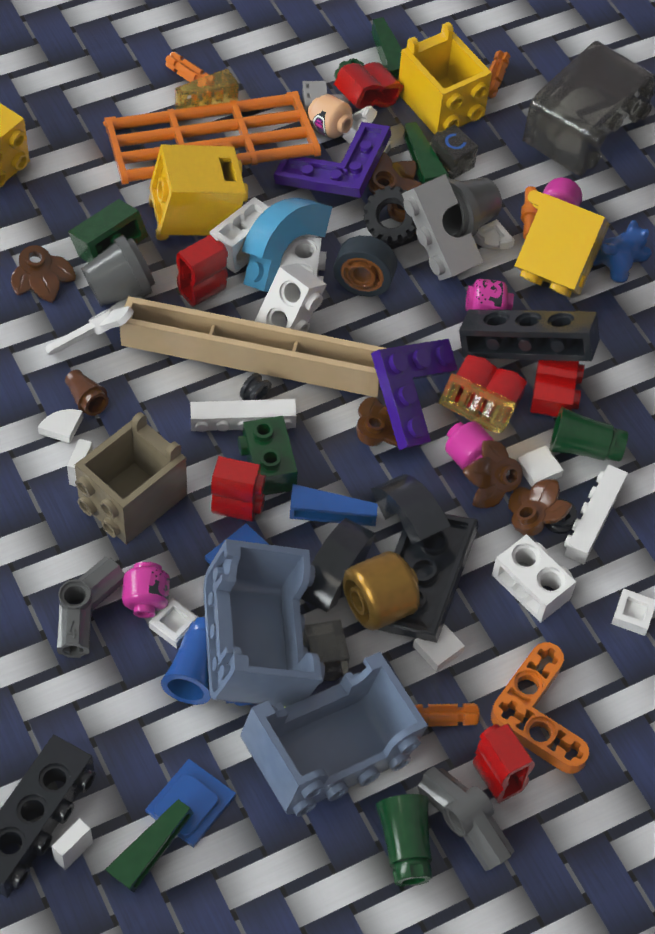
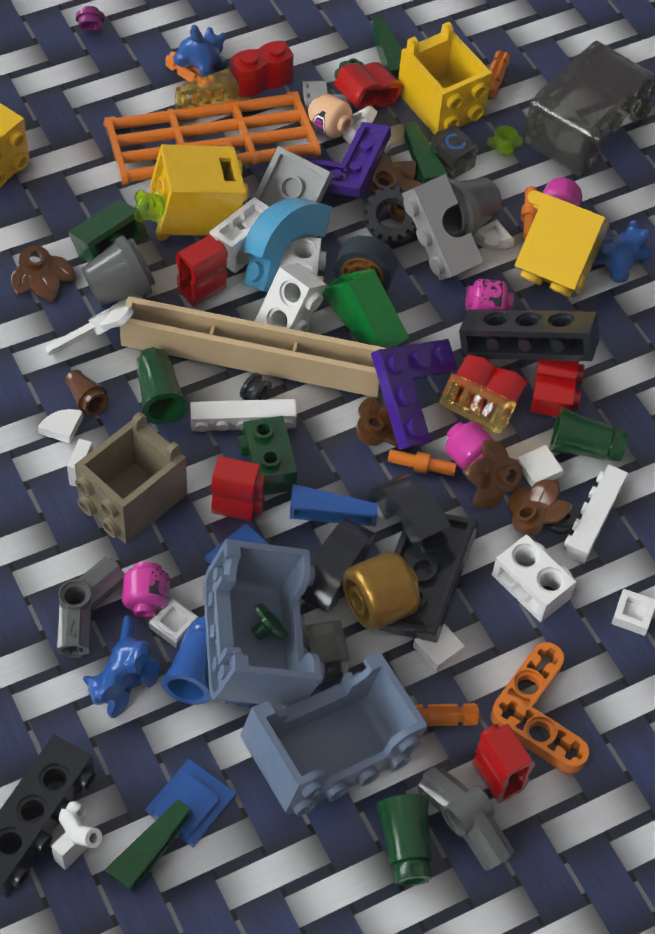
(79, 833): none -> white arm
(90, 18): none -> magenta plate
(126, 668): none -> blue animal
(156, 206): none -> clear neon green plate
(160, 390): none -> dark green plant
(201, 51): none -> blue animal
(262, 68): none -> red brick
(268, 623): none -> dark green plant
(292, 178): none -> light grey plate
(365, 309): none -> green slope
(421, 462): none -> orange bar
(505, 140): none -> clear neon green plate

